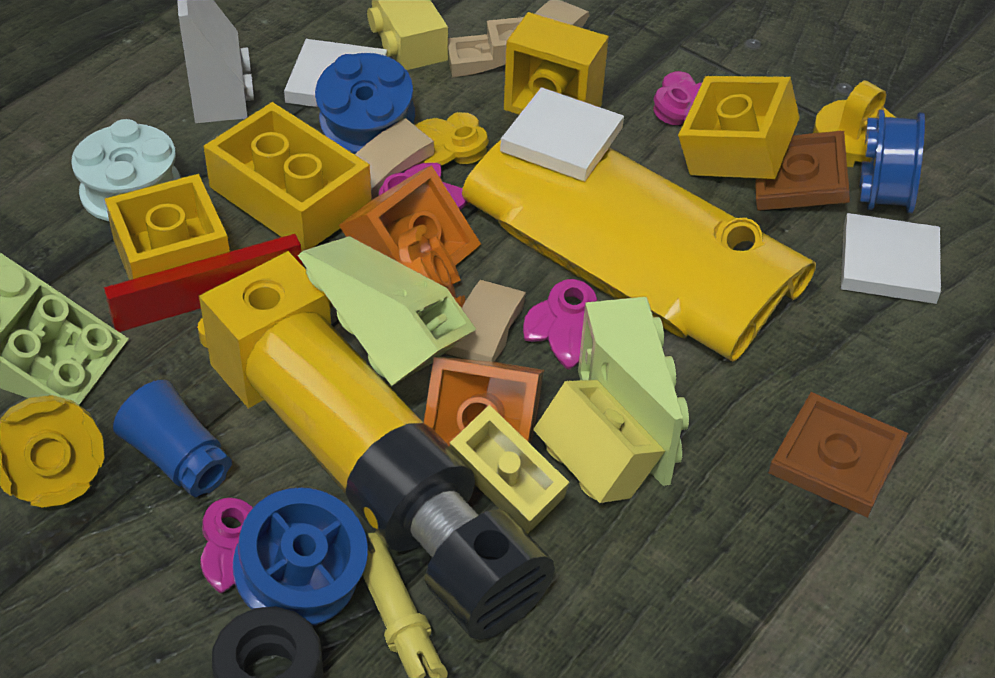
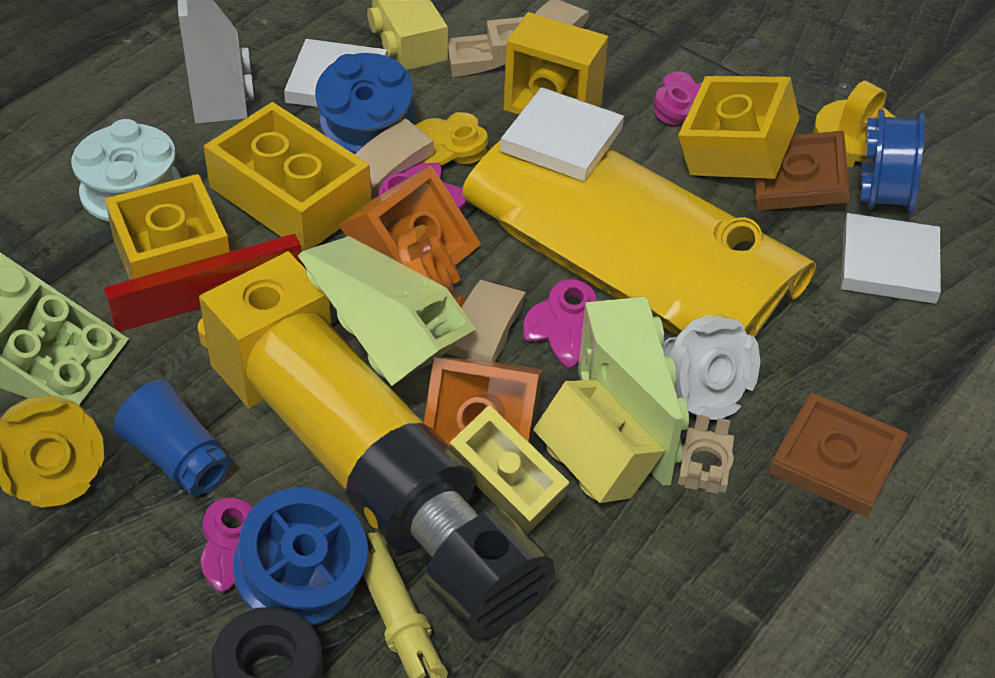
(713, 365): none -> white tile
(716, 442): none -> tan piece

